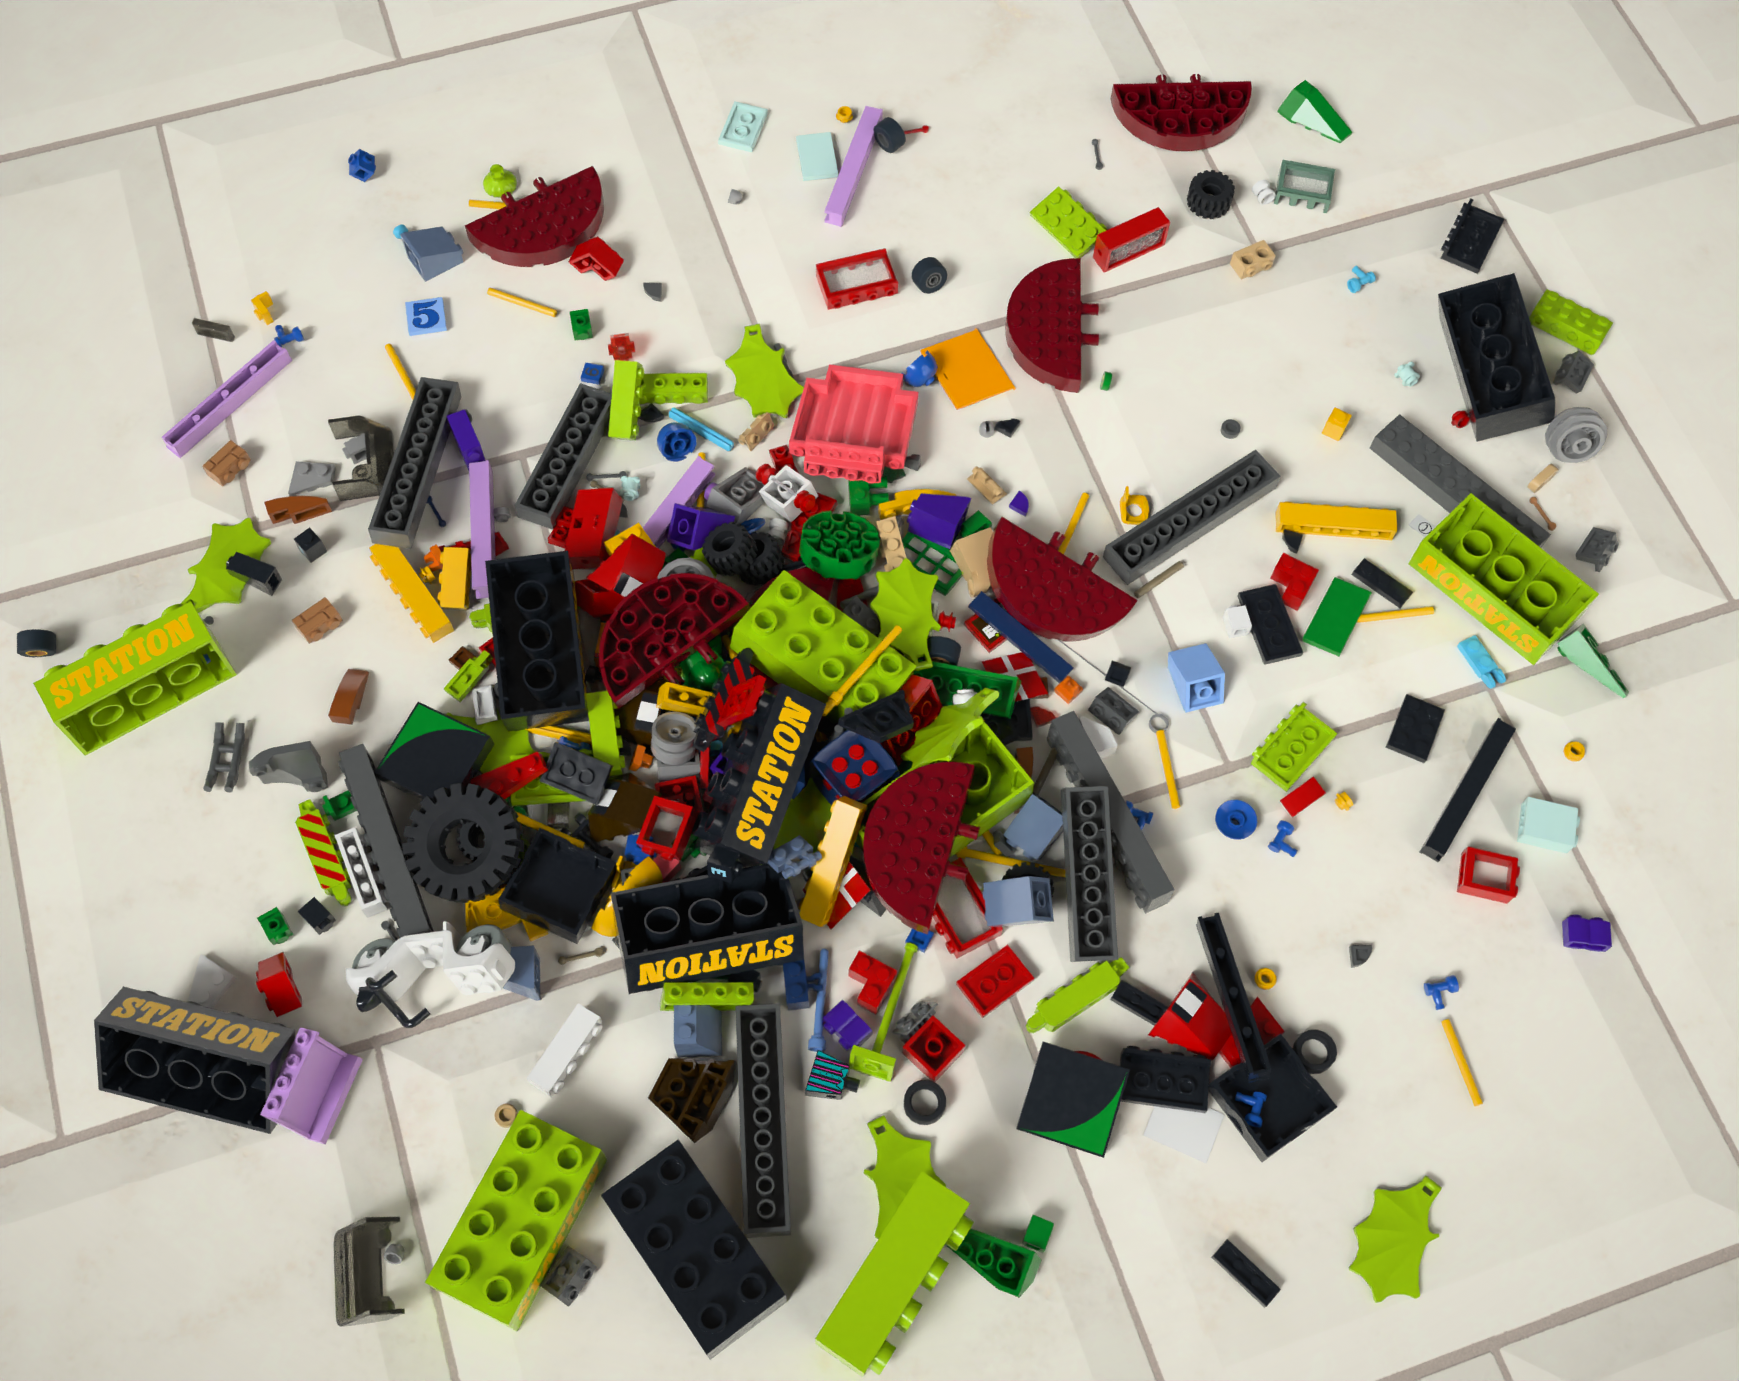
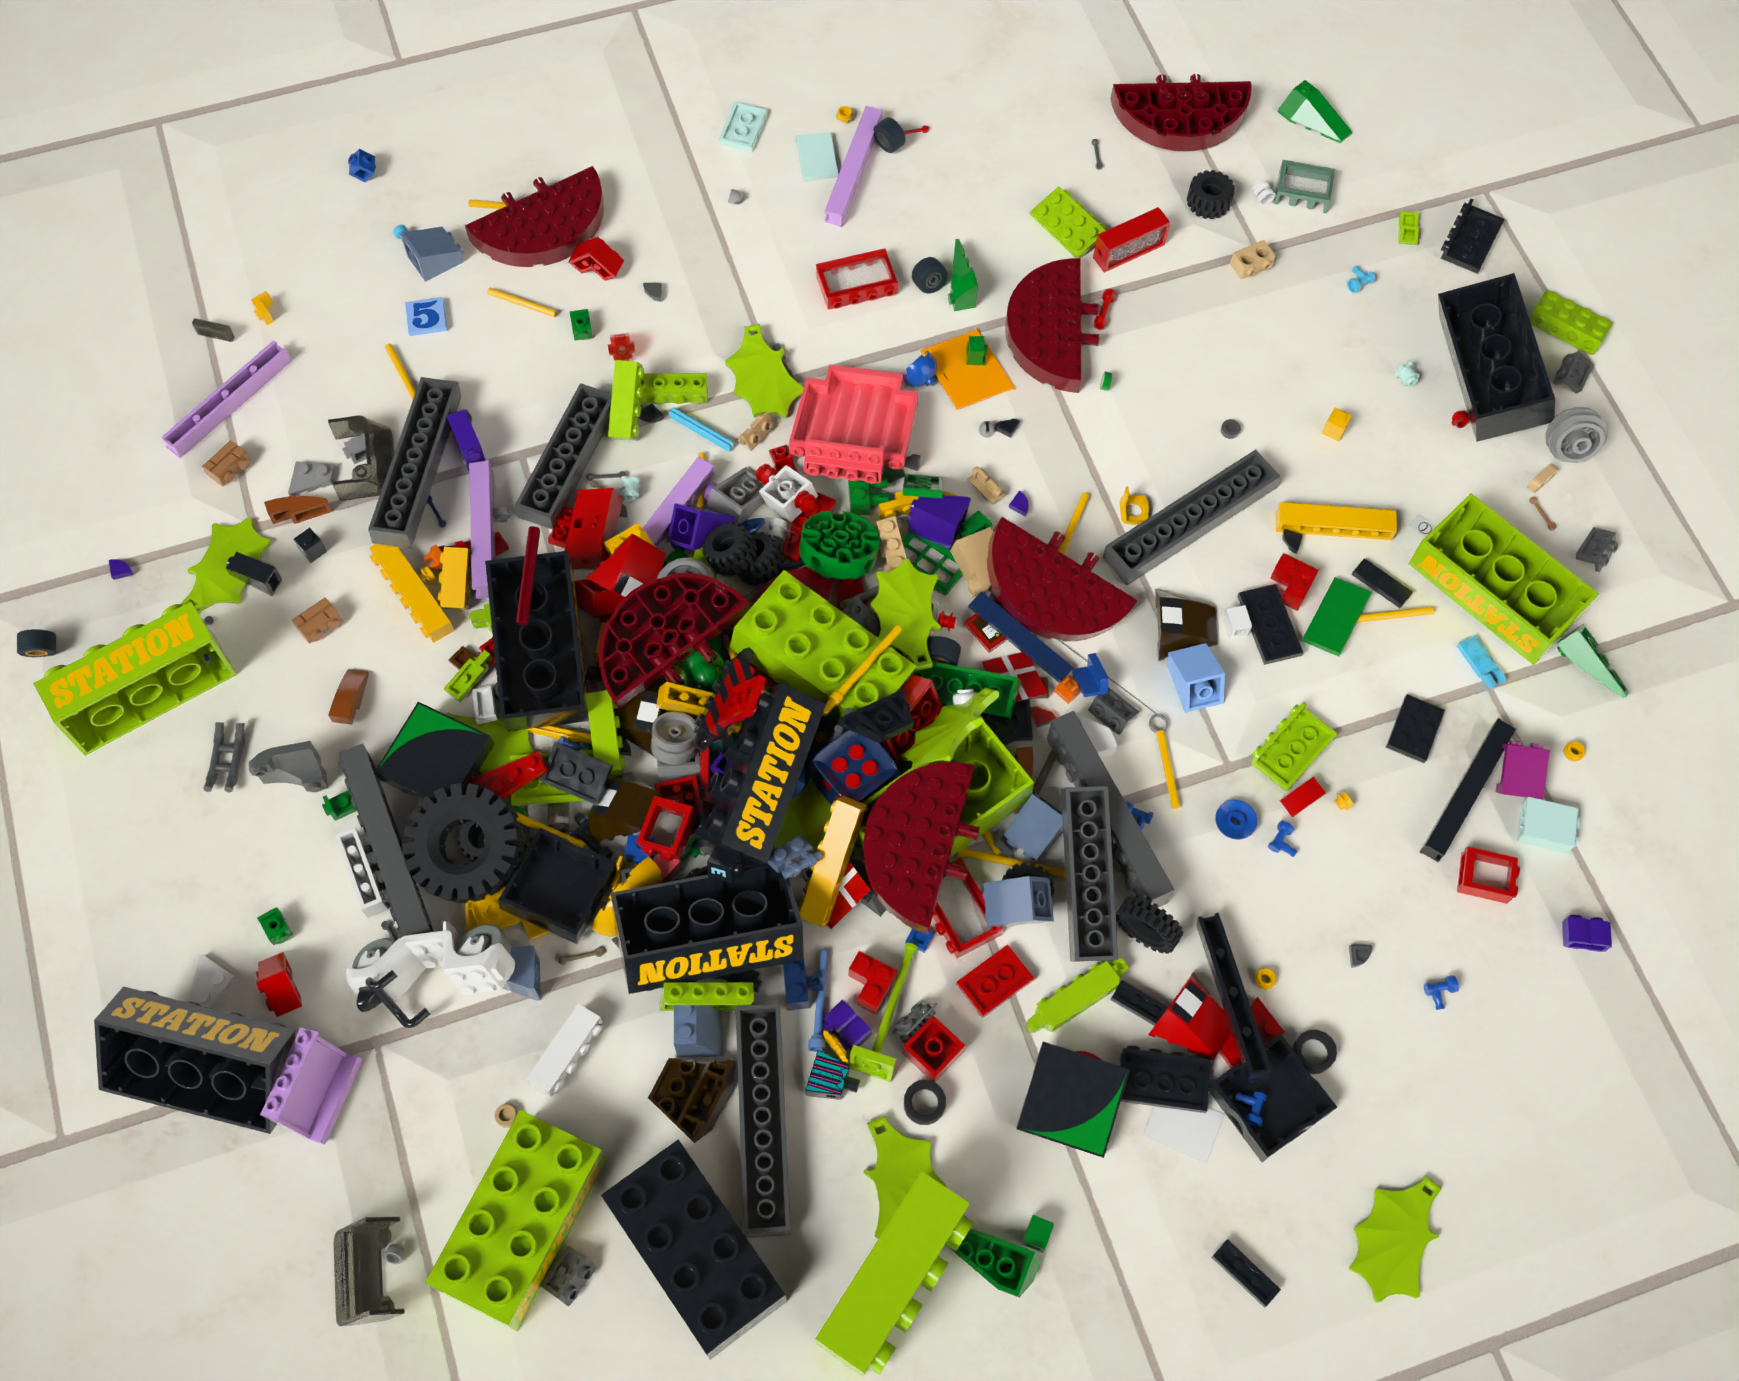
(119, 569): none -> dark purple tile
(283, 339): blue piece -> none
(317, 916): black brick -> none
(323, 852): lime hinge -> none
(499, 181): lime hair -> none
(528, 575): none -> dark red axle
(592, 373): blue tile -> none
(640, 759): orange tile -> none
(676, 441): blue cylinder -> none
(836, 1046): none -> yellow gear
(923, 486): none -> green tile
(963, 282): none -> green wedge
(976, 350): none -> green brick
(1093, 678): none -> blue panel
(1108, 297): none -> red bar
(1117, 673): black tile -> none
(1149, 924): none -> black tyre
(1159, 579): dark tan bar -> none
(1183, 623): none -> dark brown wedge
(1408, 227): none -> lime slope
(1444, 476): dark grey brick -> none
(1463, 1066): yellow bar -> none
(1523, 770): none -> magenta panel

